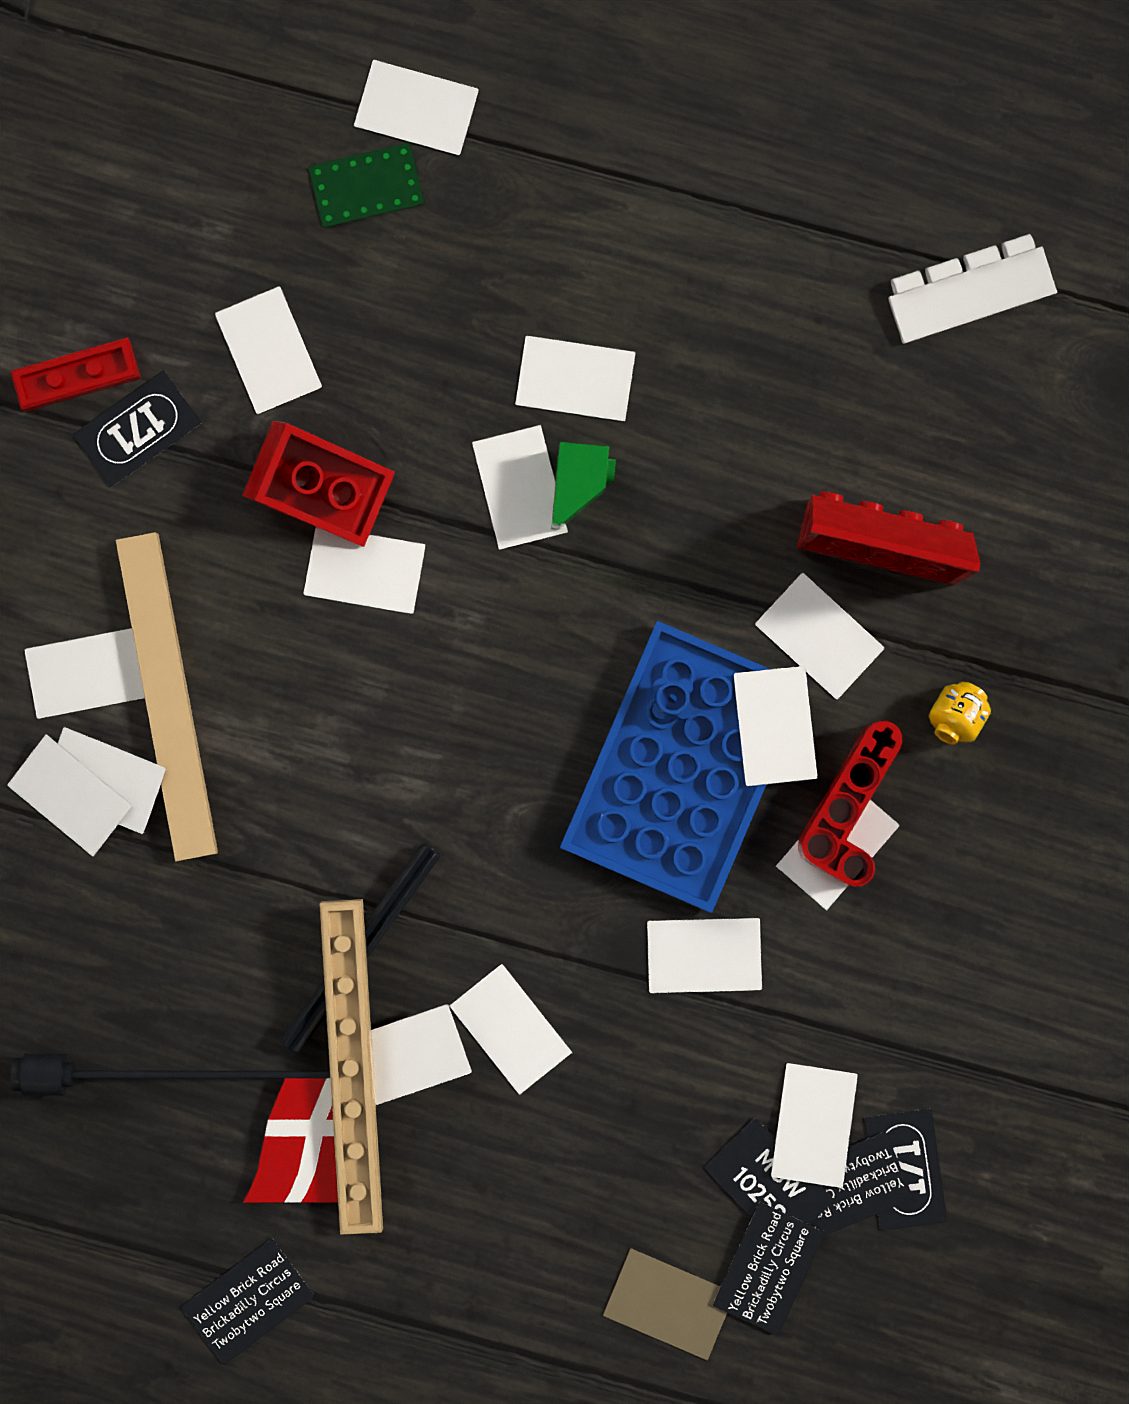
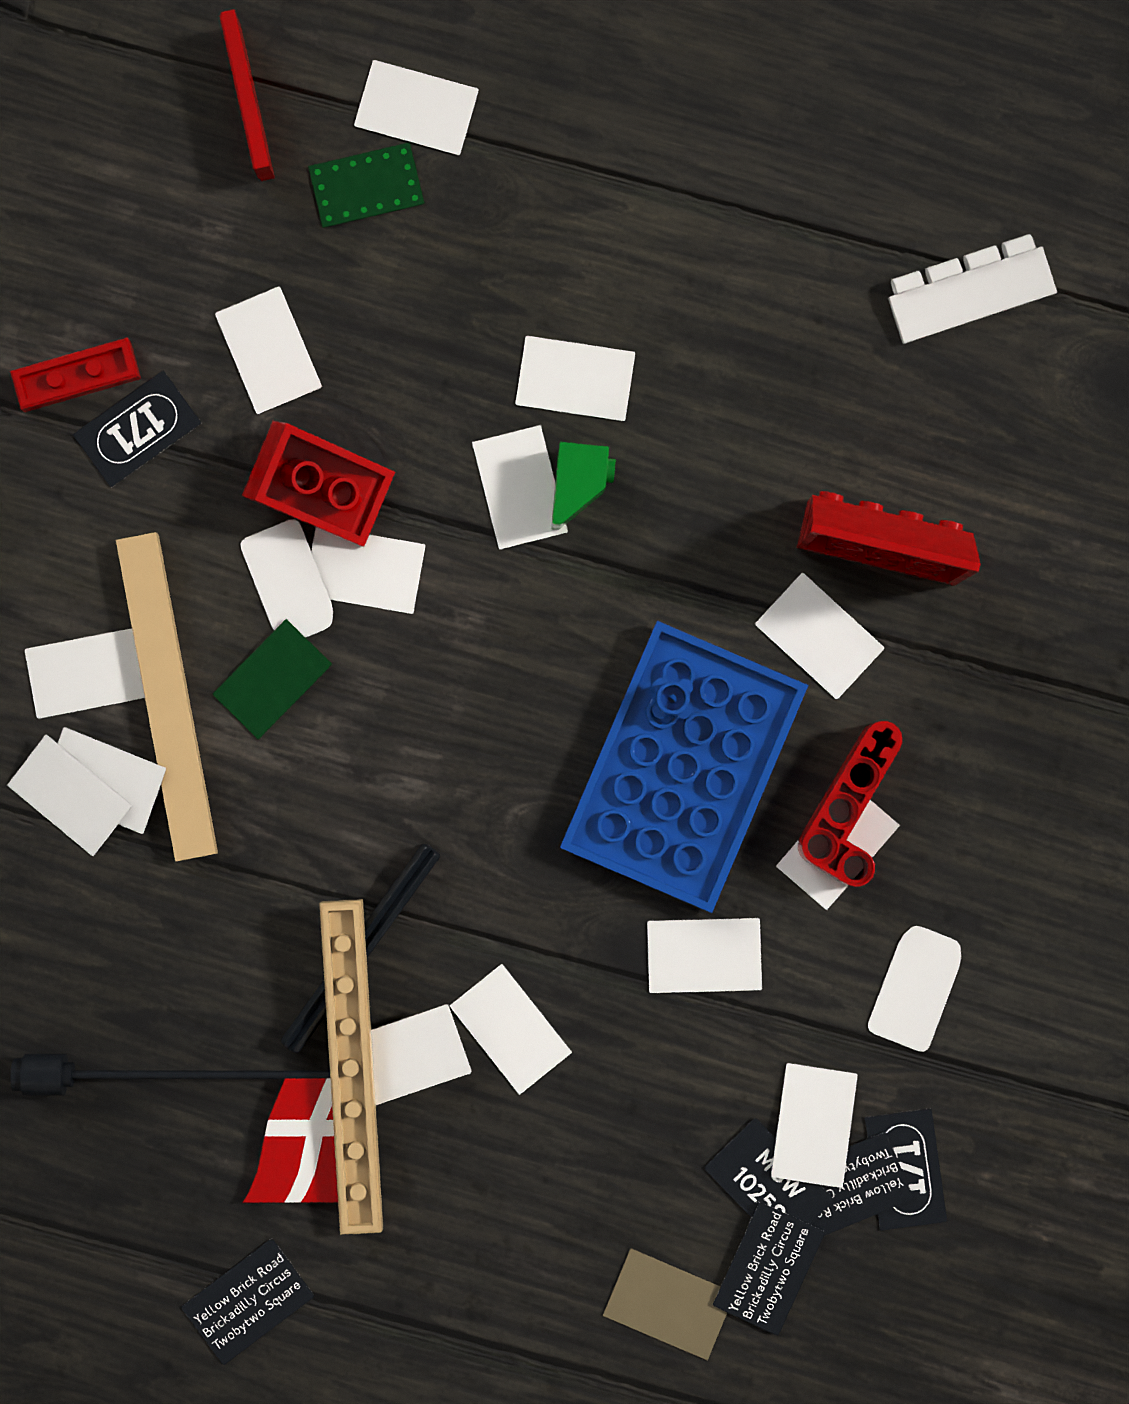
(246, 95): none -> red tile
(272, 679): none -> dark green sticker
(288, 578): none -> white sticker
(775, 726): white sticker -> none
(916, 988): none -> white sticker
(959, 713): yellow head -> none

